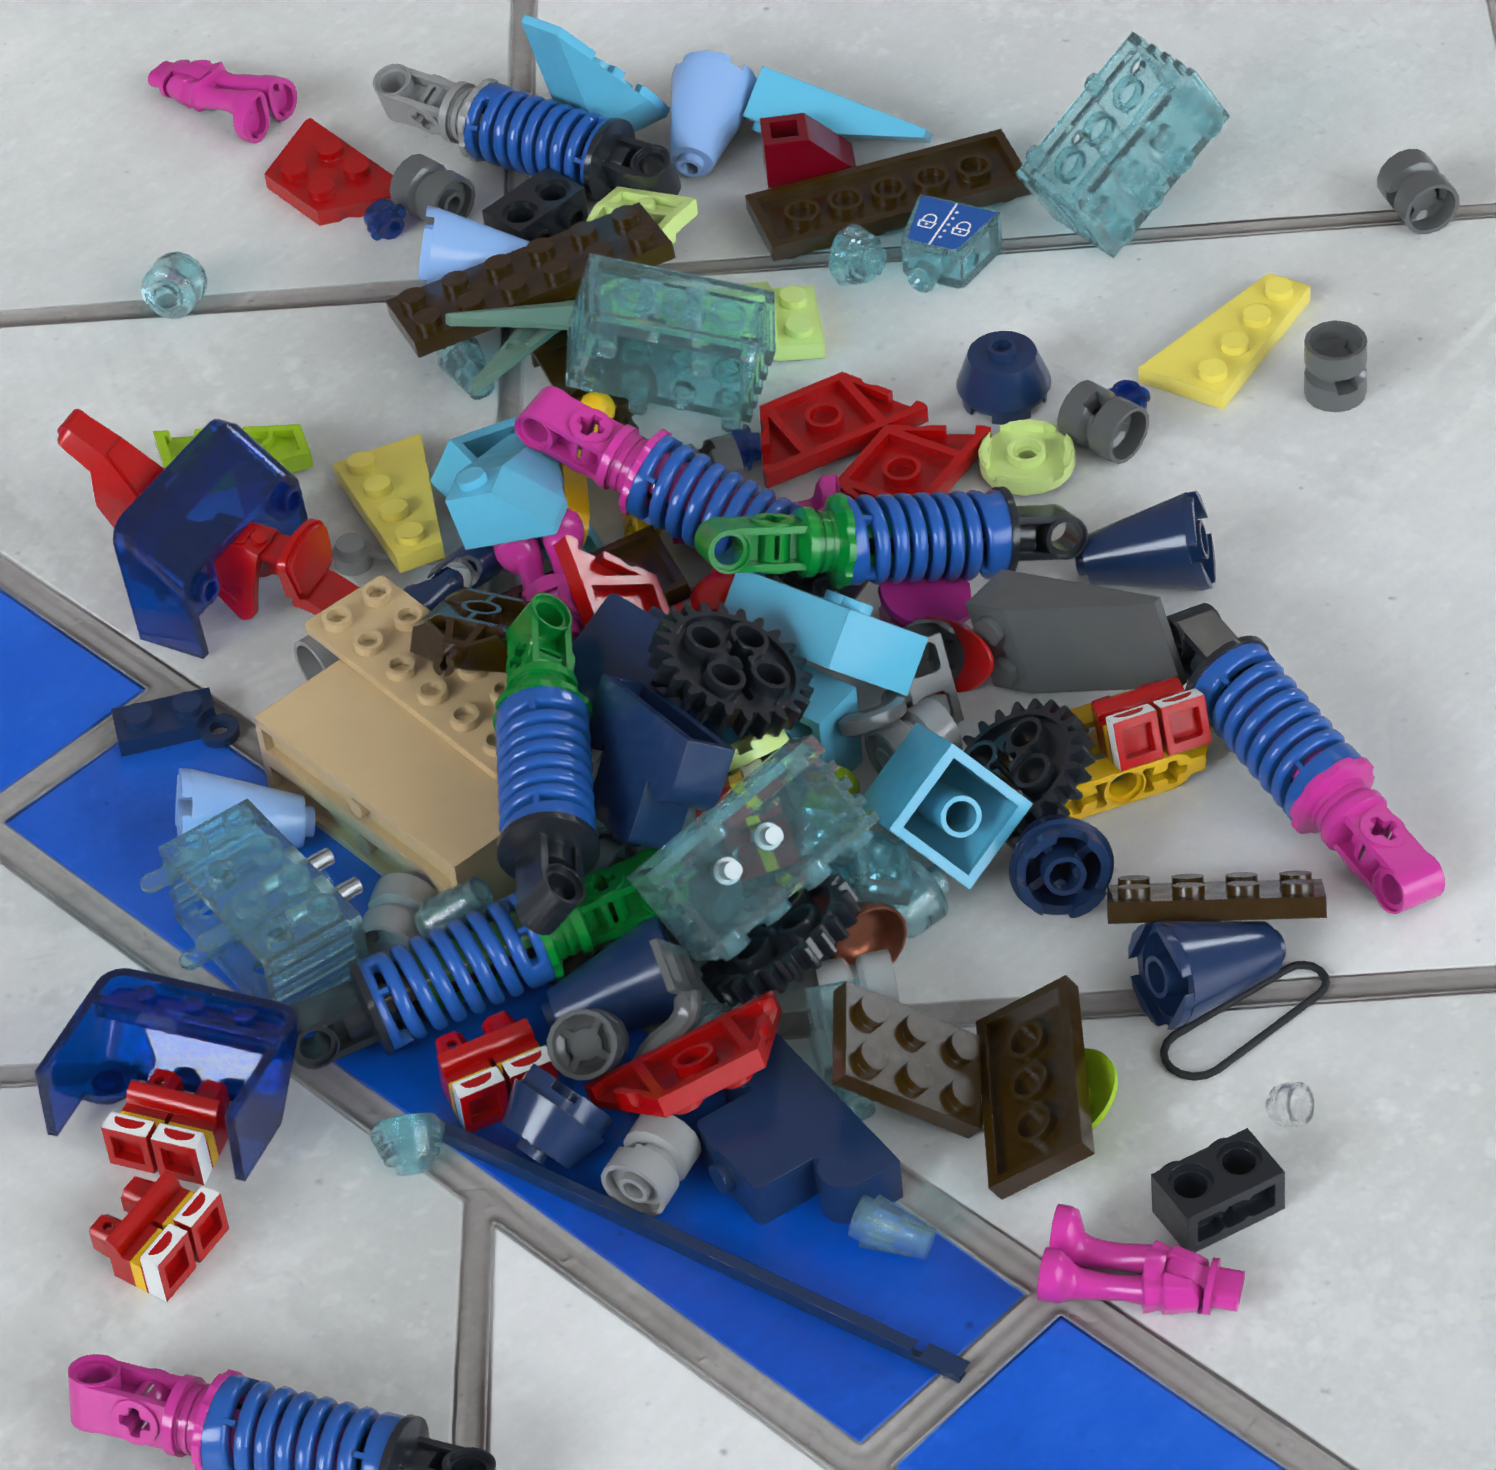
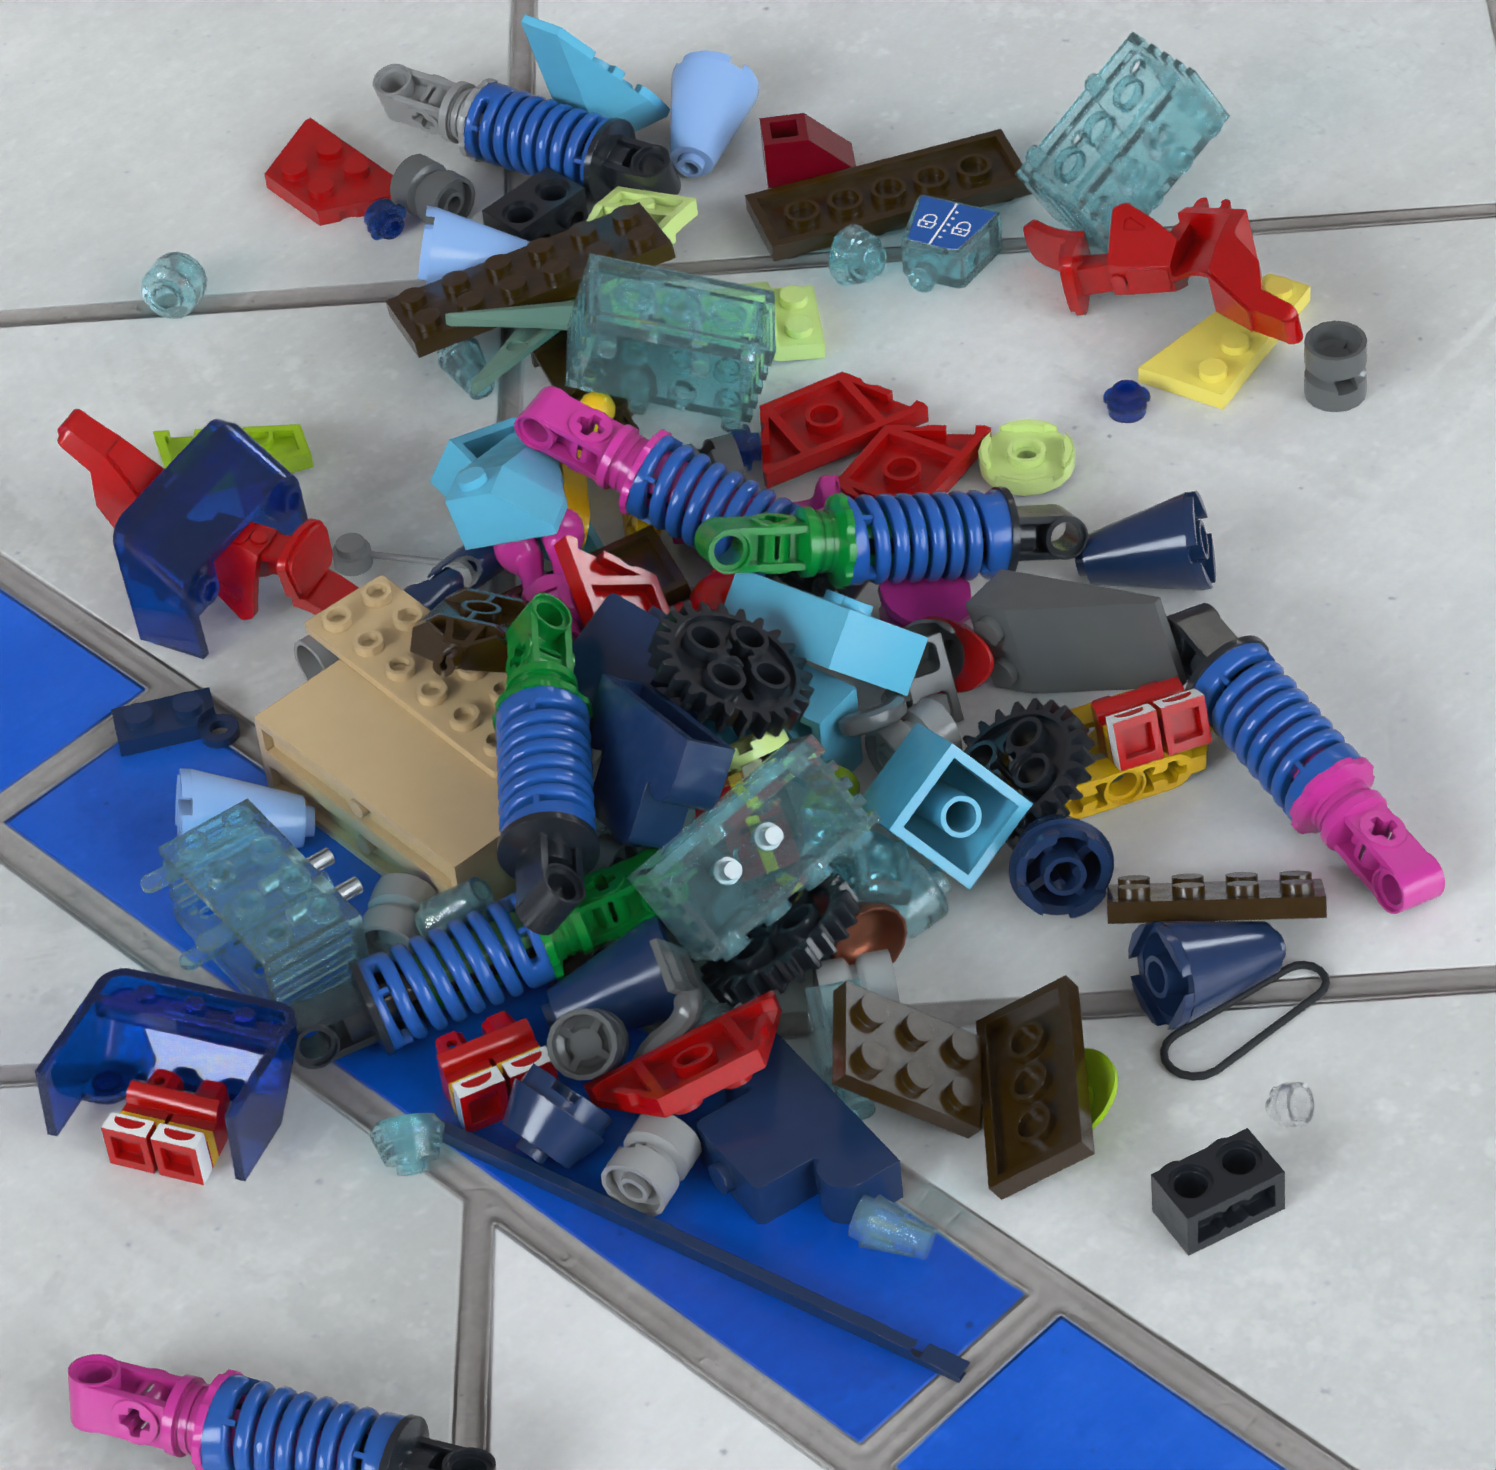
(161, 1233): red hips -> none
(245, 96): dark pink piece -> none
(395, 500): light yellow wing -> none
(784, 95): medium azure wedge -> none
(1003, 377): dark blue cone -> none
(1103, 422): dark grey wheel -> none
(1153, 260): none -> red piece
(1170, 1279): dark pink piece -> none
(1418, 191): dark grey wheel -> none

